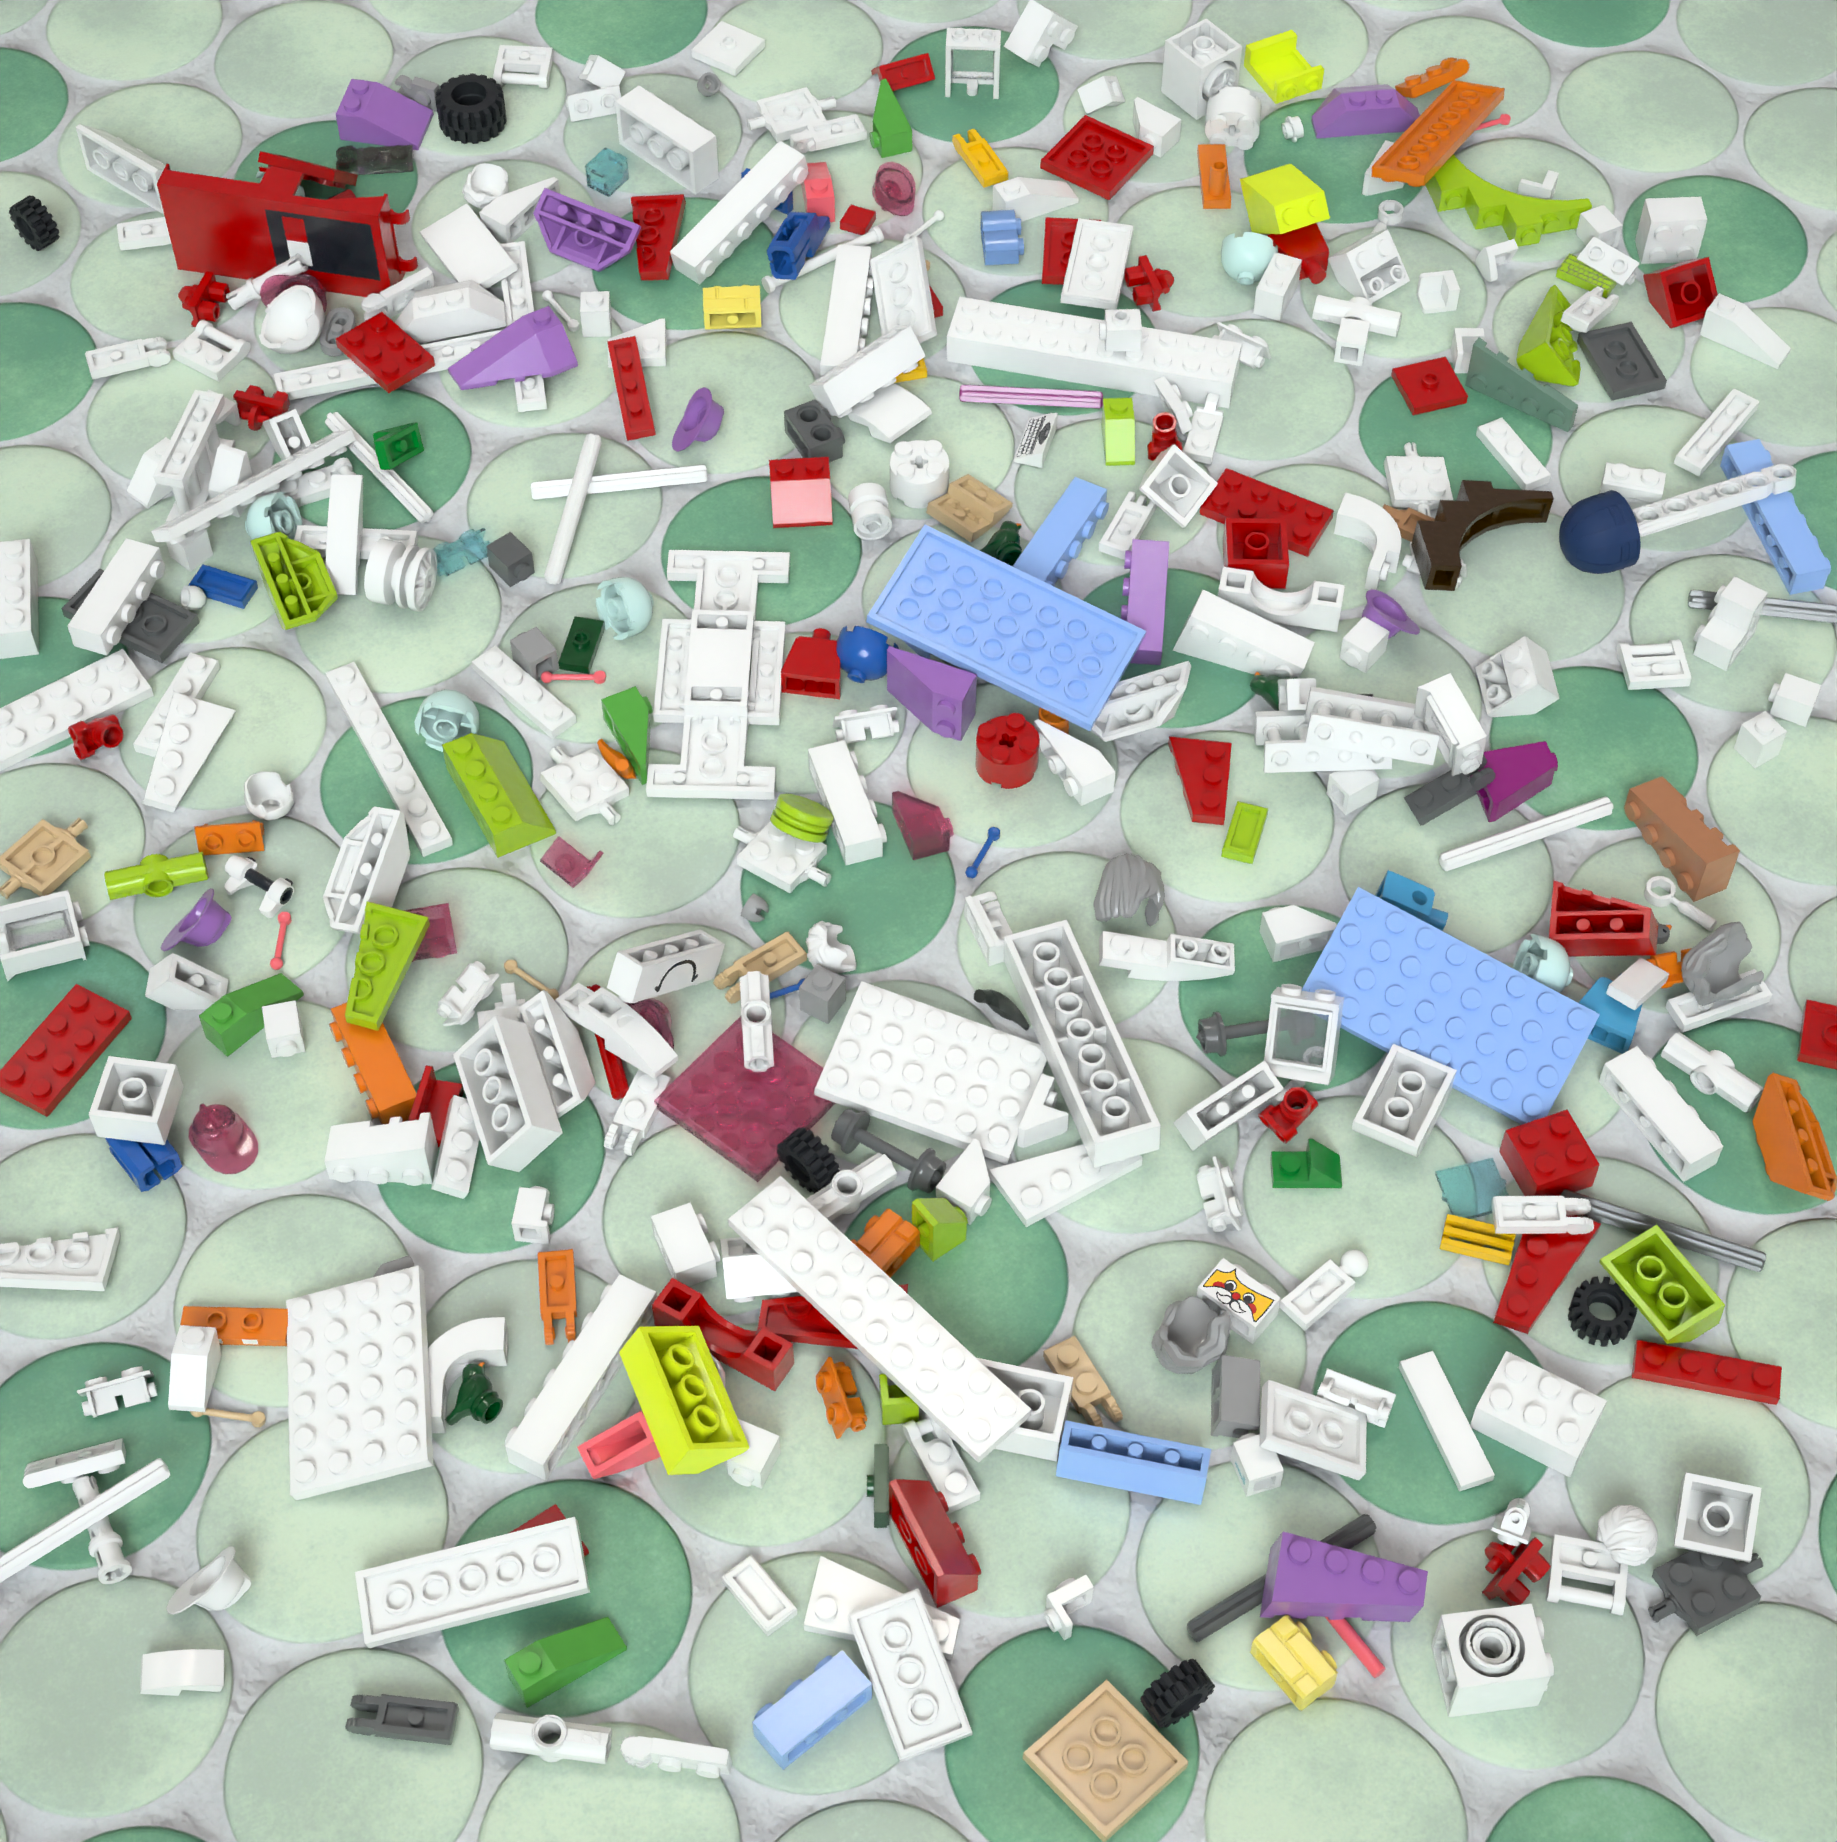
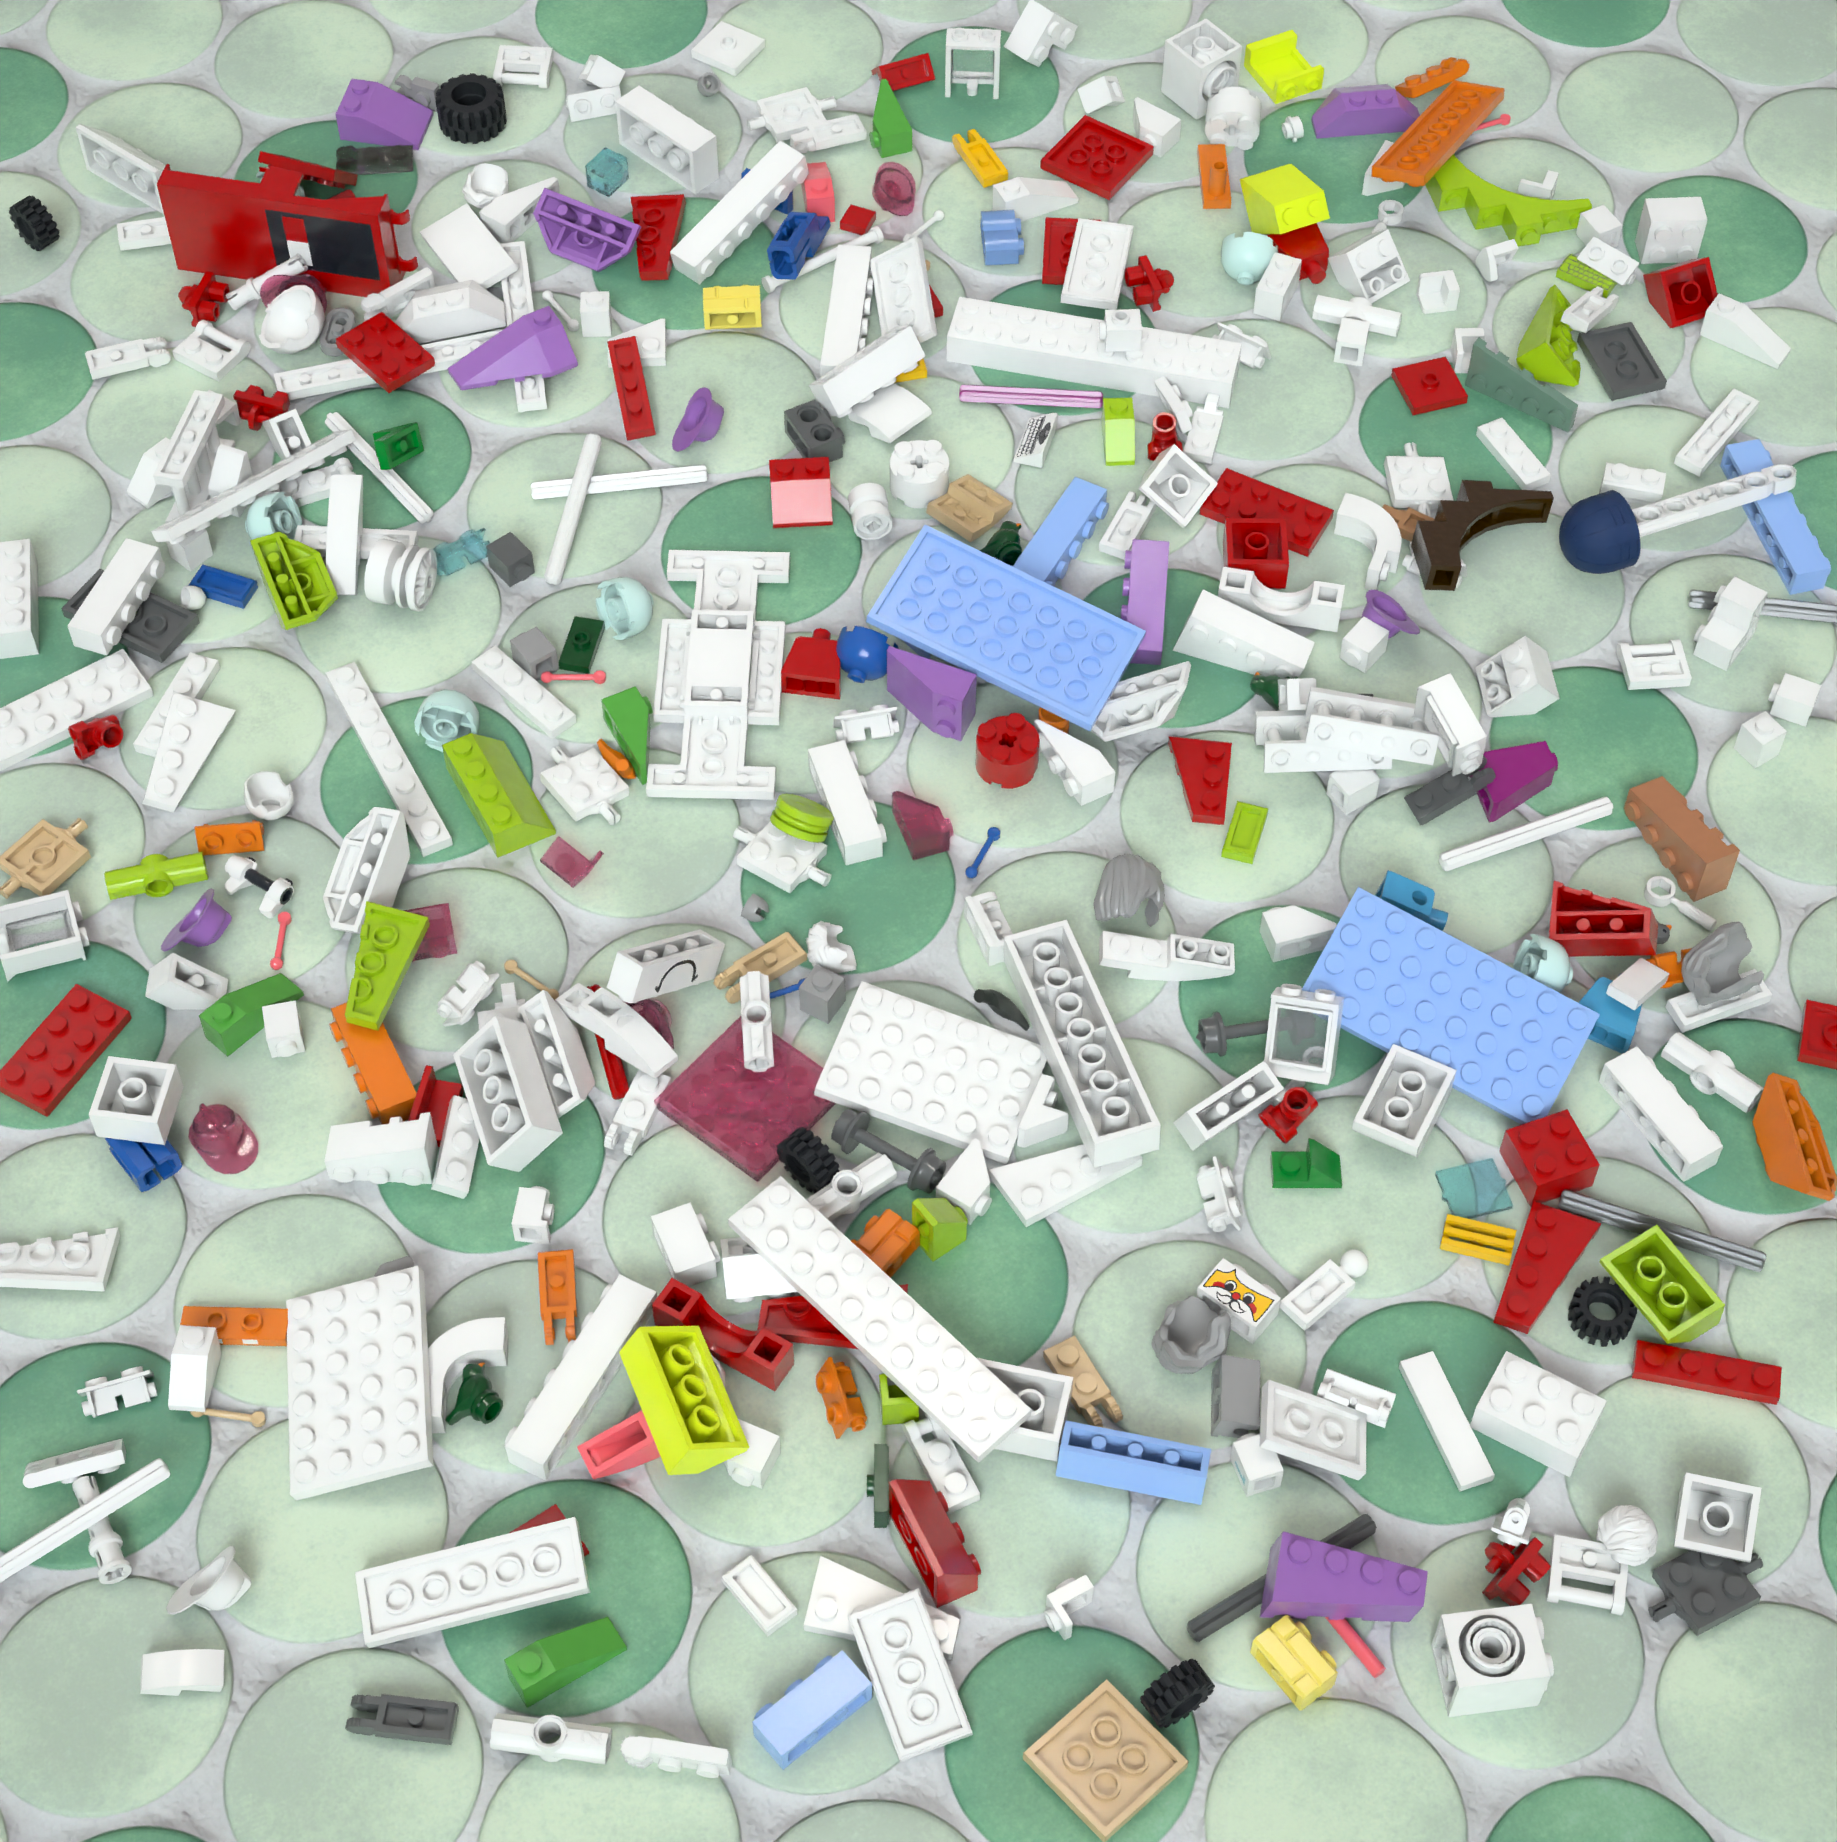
(1540, 1215): white hinge -> none

